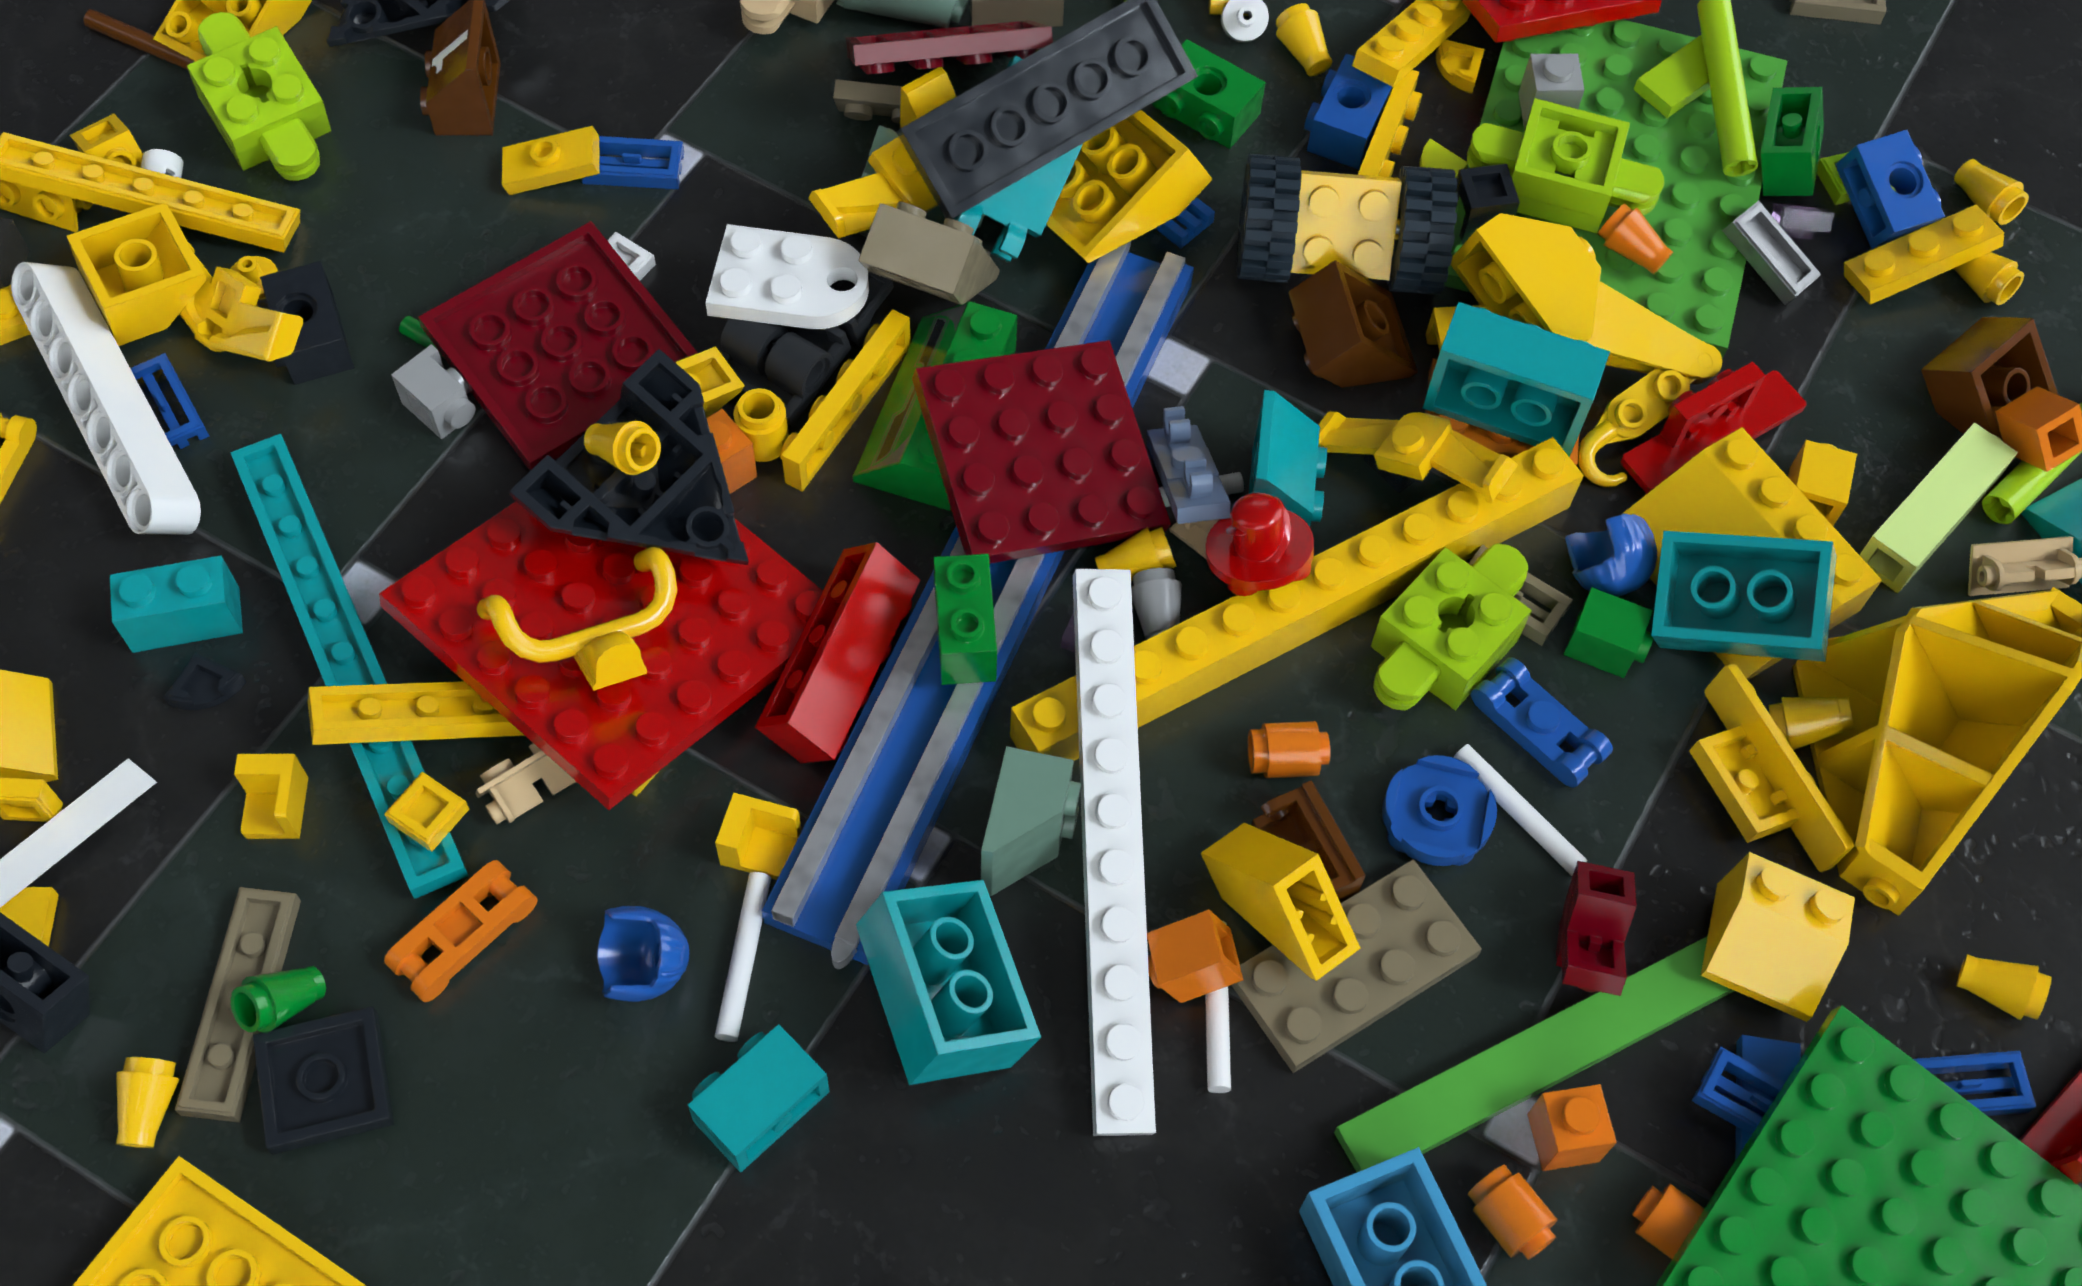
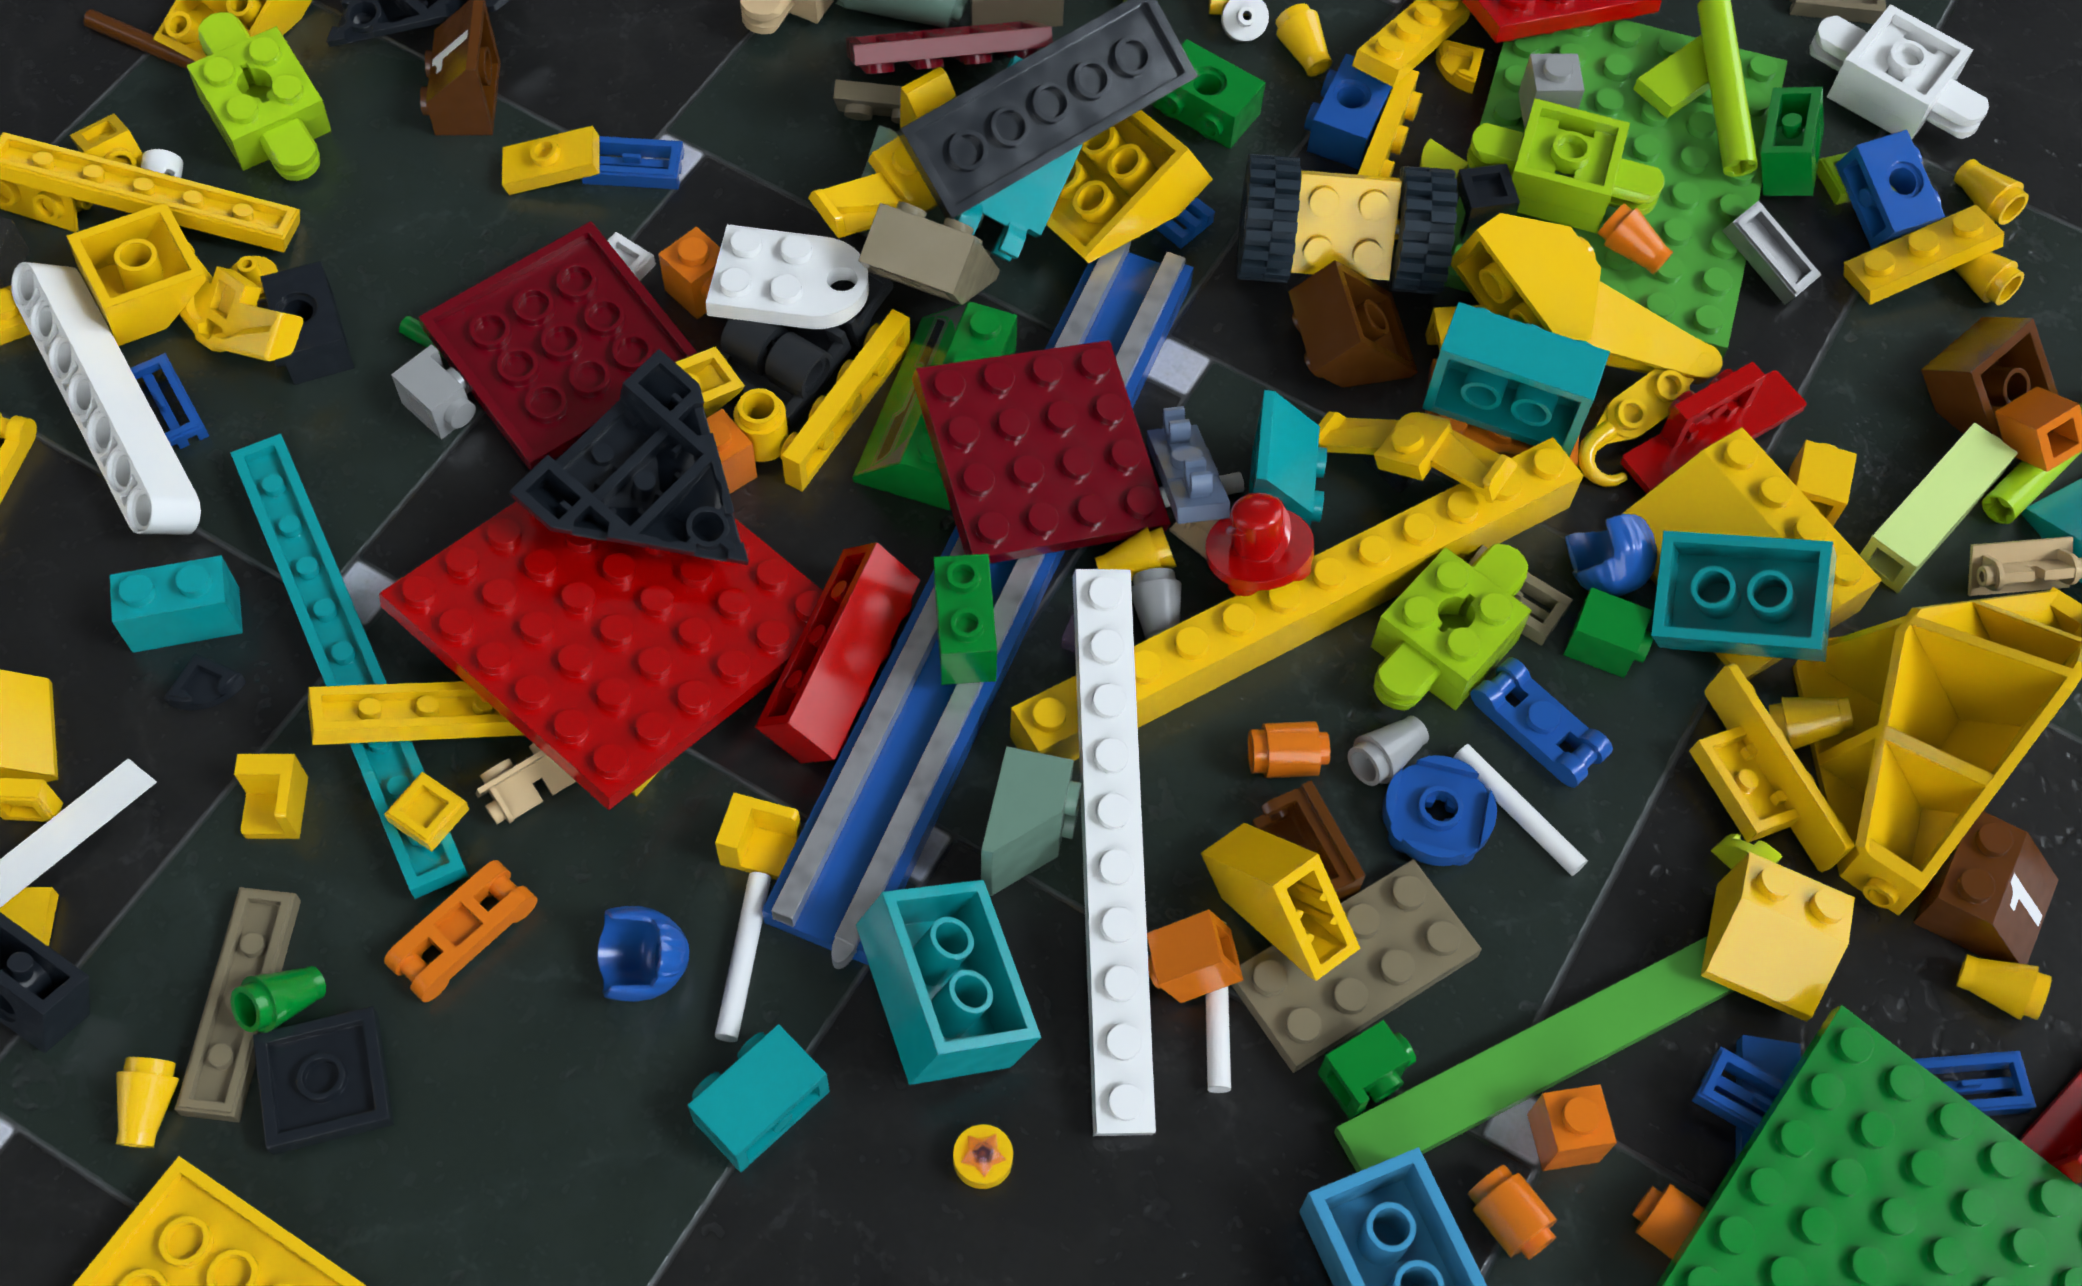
(602, 651): yellow piece -> none
(625, 445): yellow cone -> none
(689, 269): none -> orange brick
(983, 1156): none -> yellow tile
(1366, 1068): none -> green brick
(1386, 750): none -> light grey cone
(1595, 928): dark red brick -> none
(1733, 850): none -> neon yellow tile
(1802, 220): plate -> none
(1899, 74): none -> white brick
(1990, 892): none -> reddish brown slope

